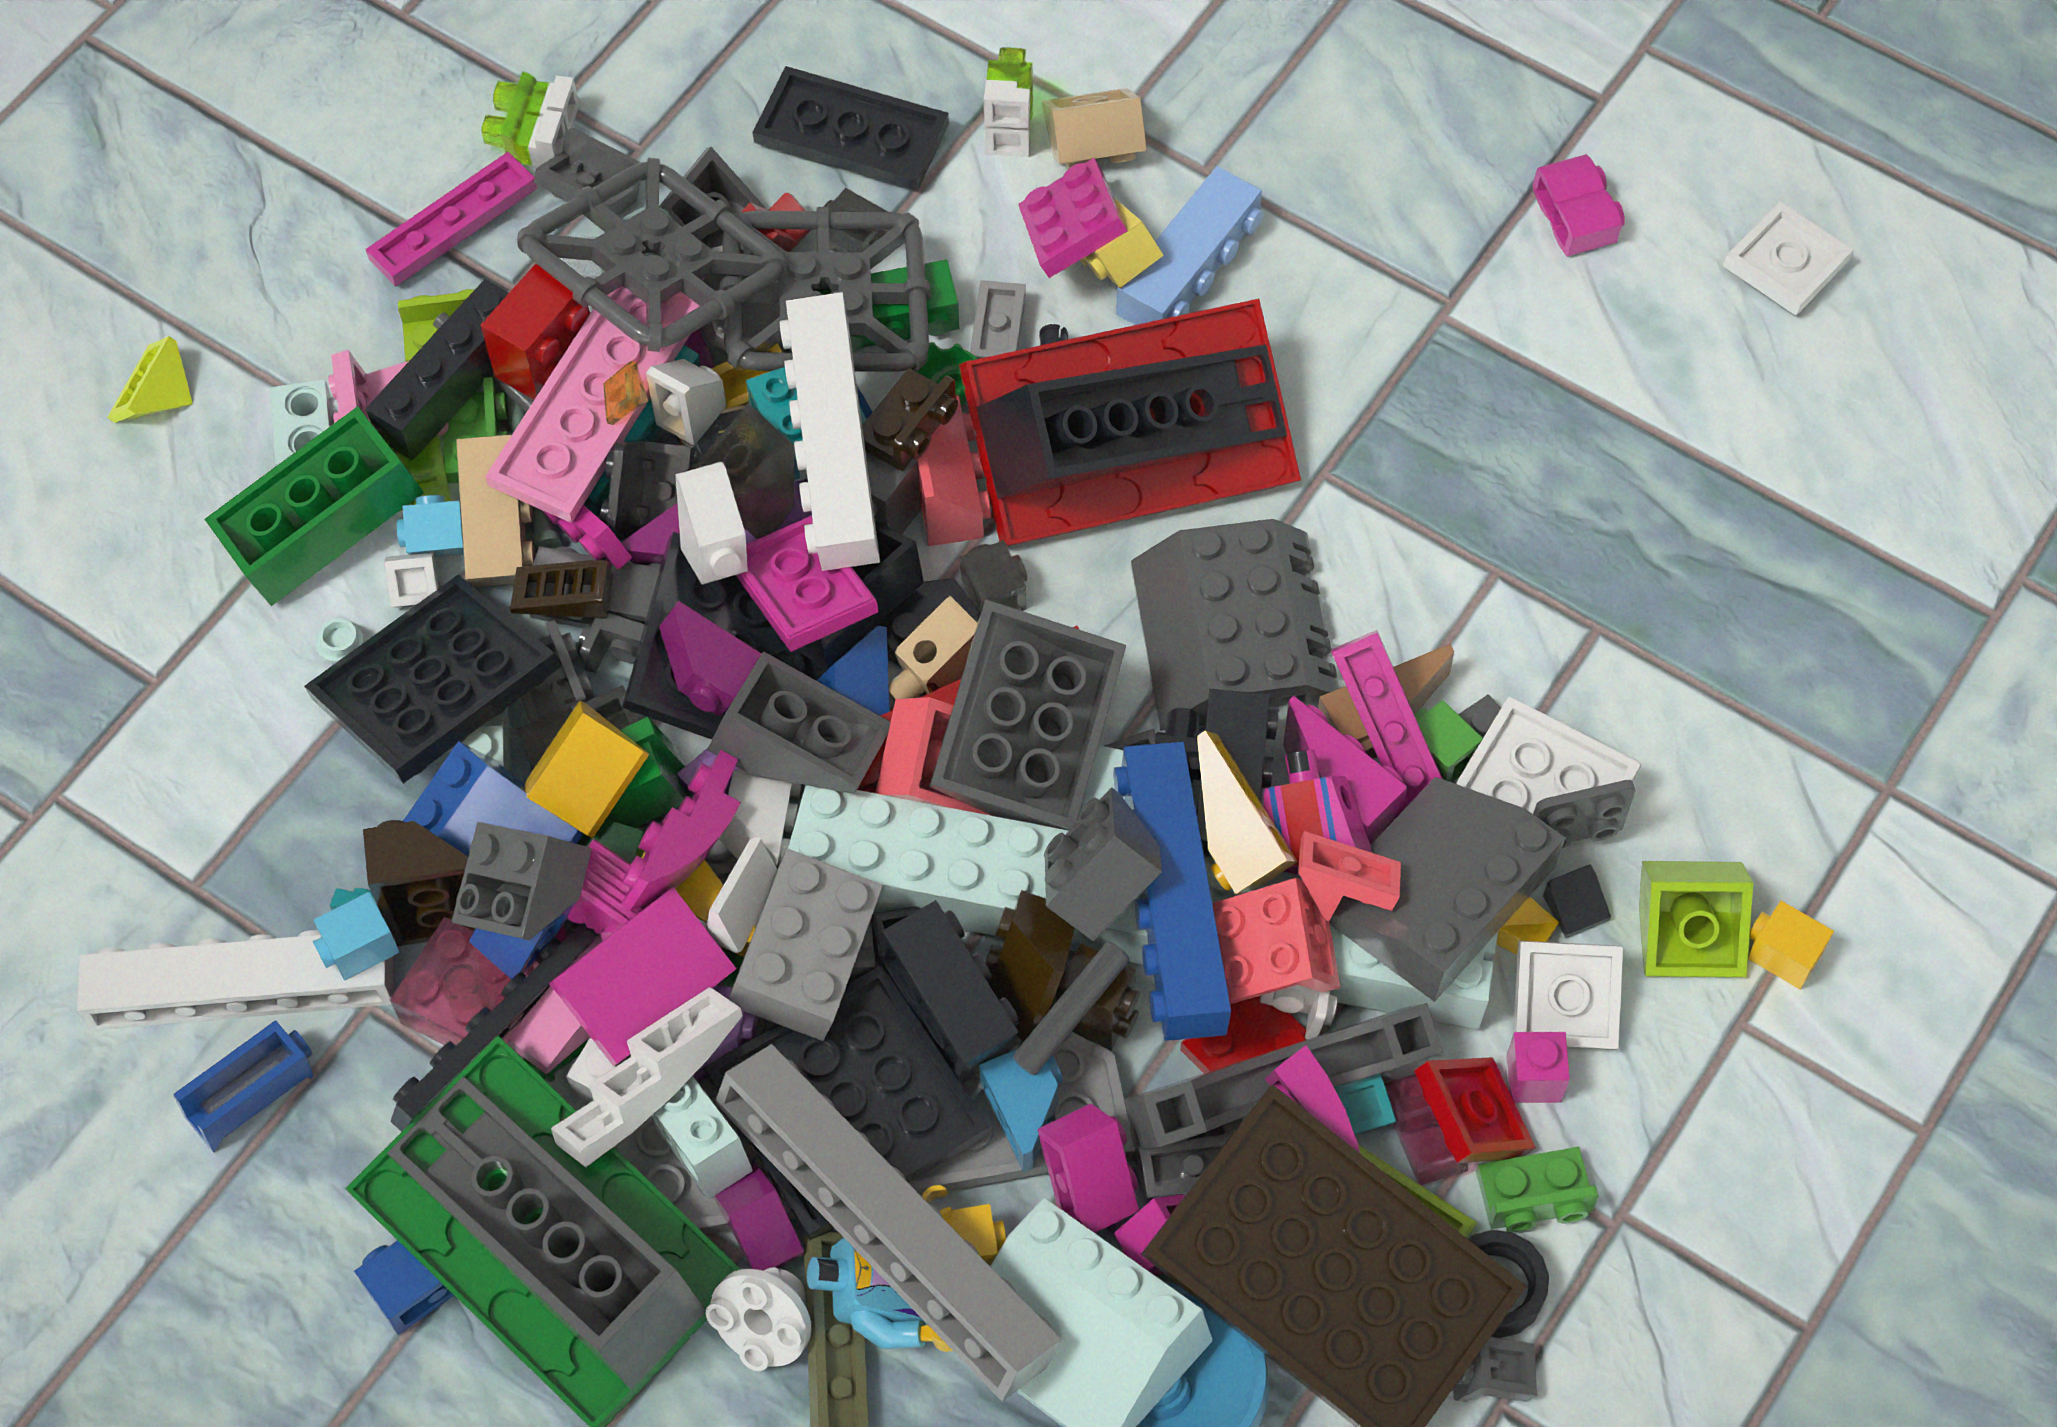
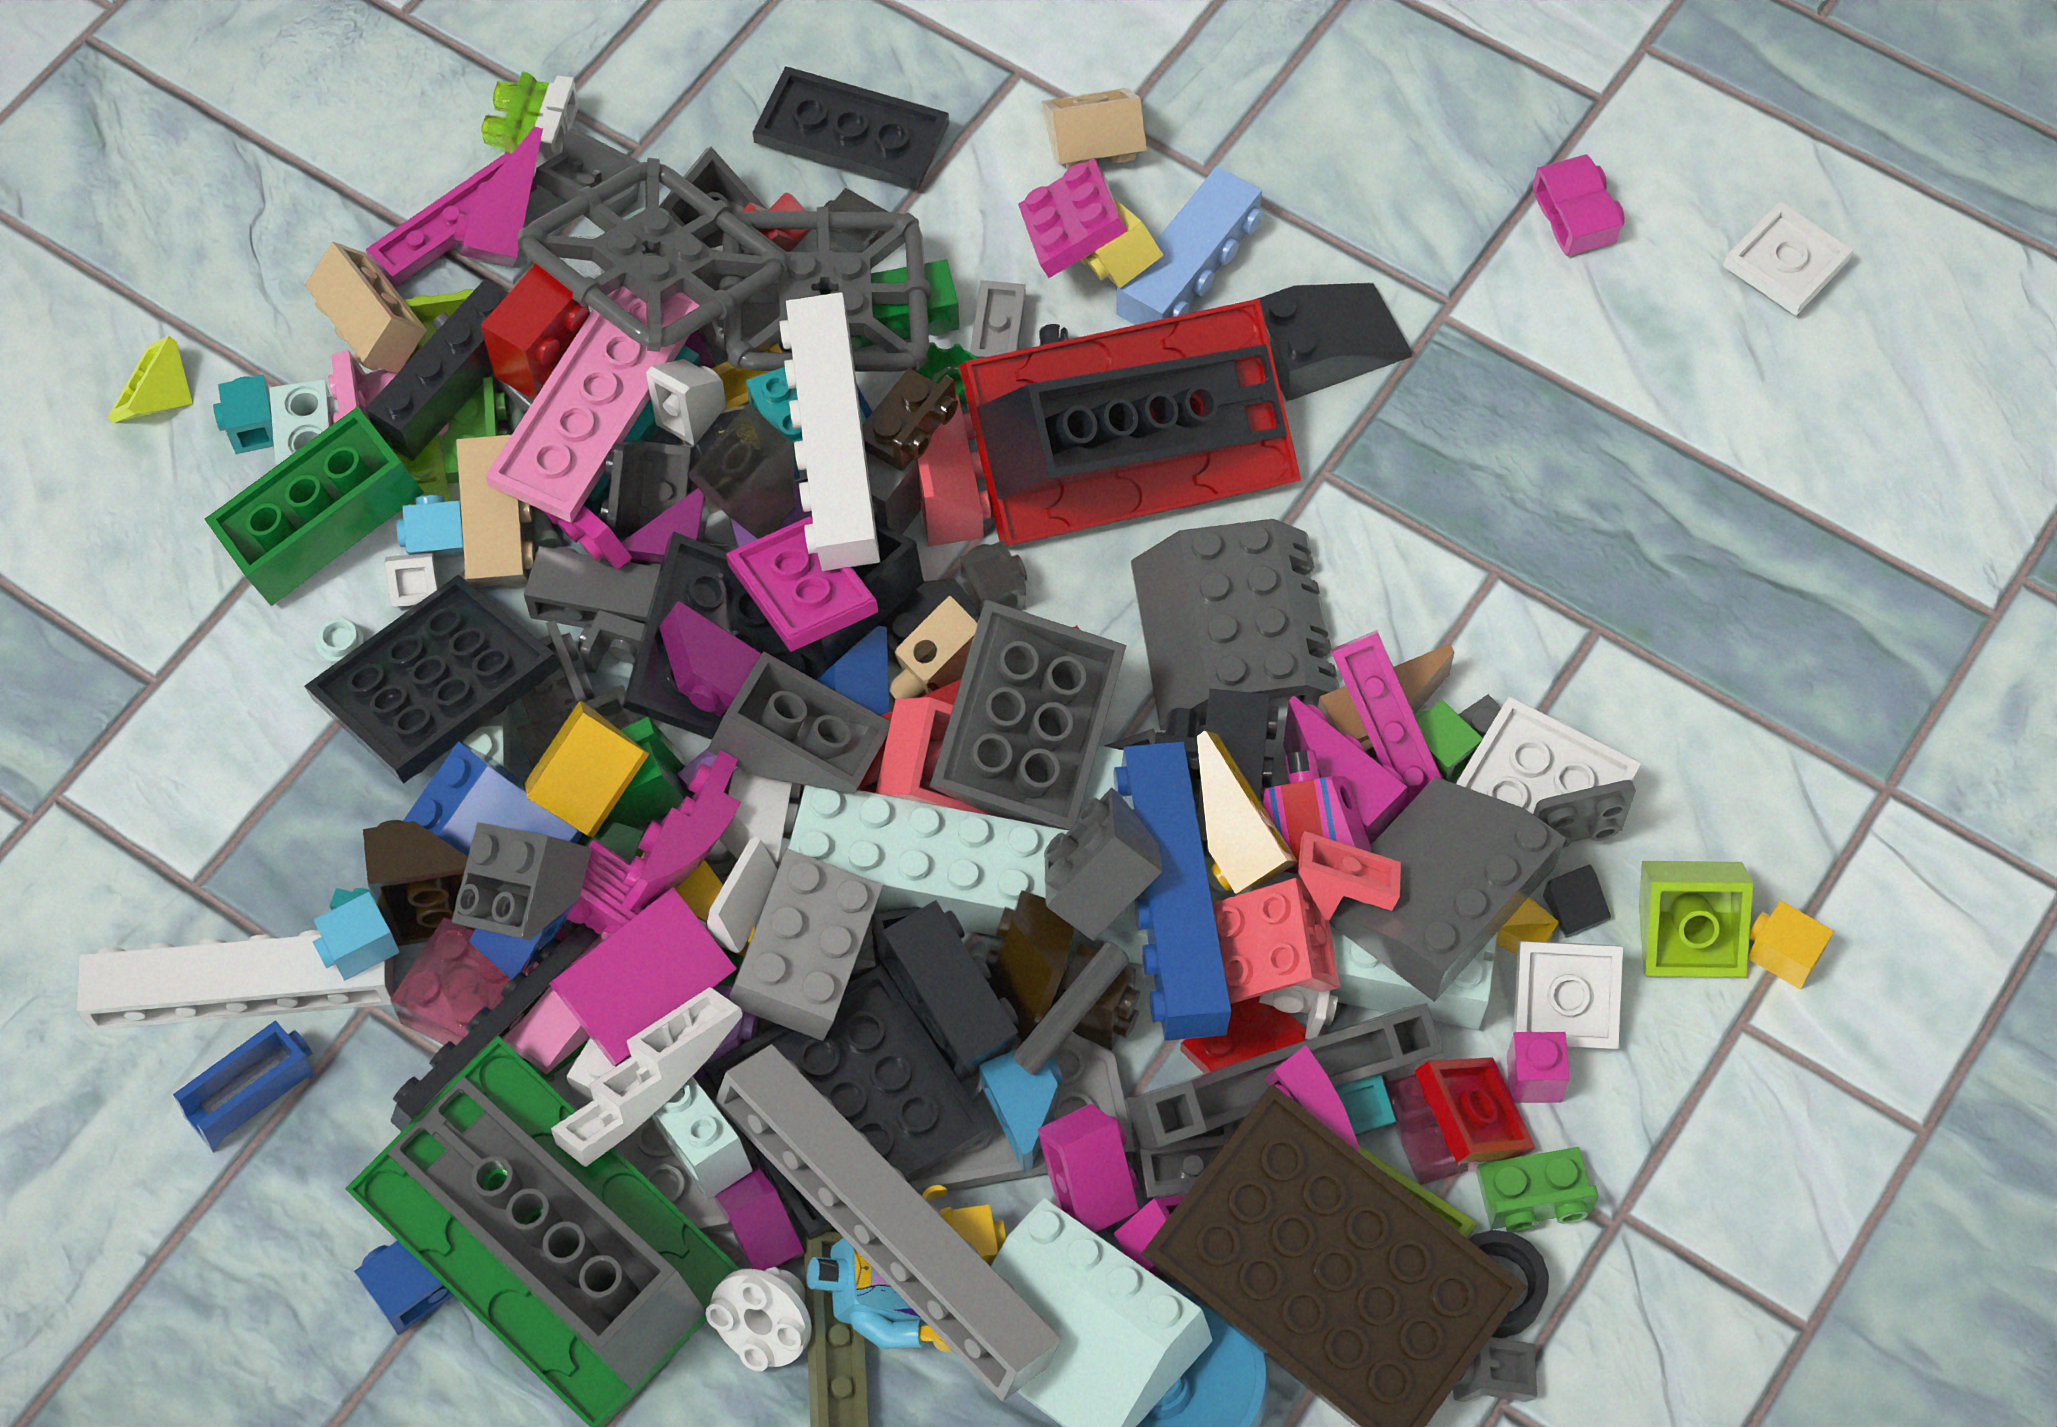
(245, 413): none -> teal brick
(365, 308): none -> tan brick
(500, 208): none -> dark pink slope
(578, 604): dark brown slope -> none
(623, 393): clear yellow slope -> none
(710, 523): white slope -> none
(1008, 103): white hips -> none
(1329, 335): none -> black slope

